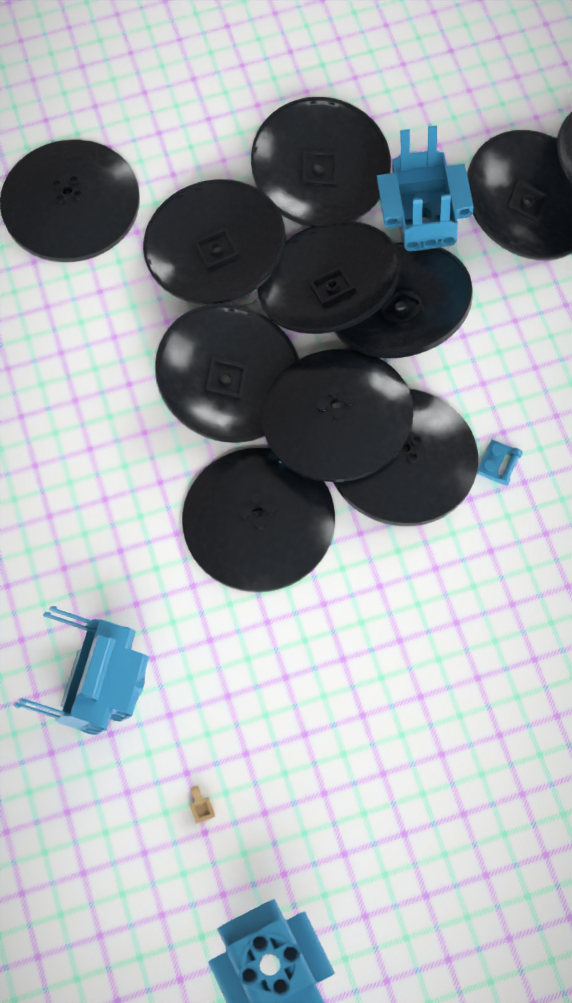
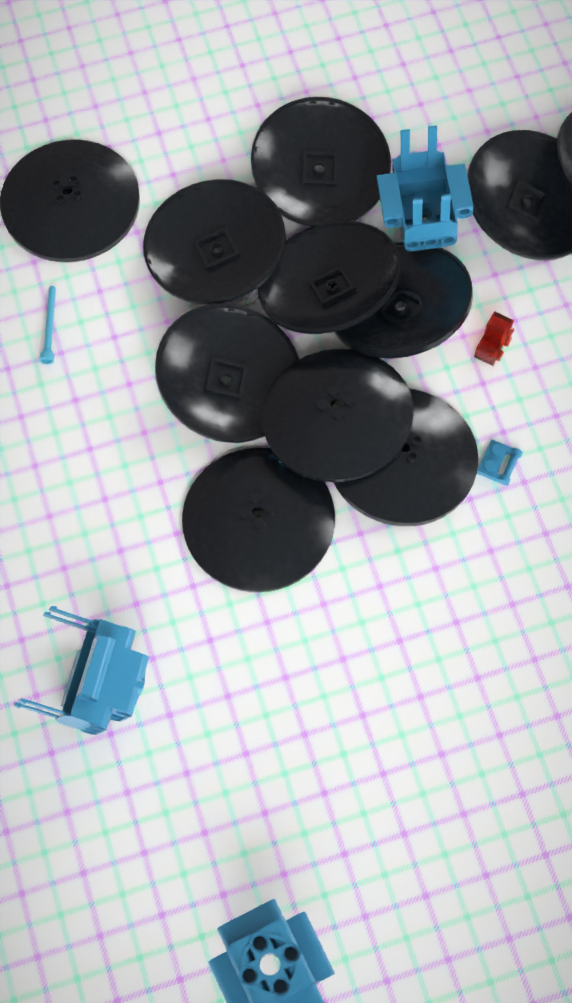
(47, 356): none -> medium azure piece
(202, 807): tan plate -> none
(496, 336): none -> clear red brick

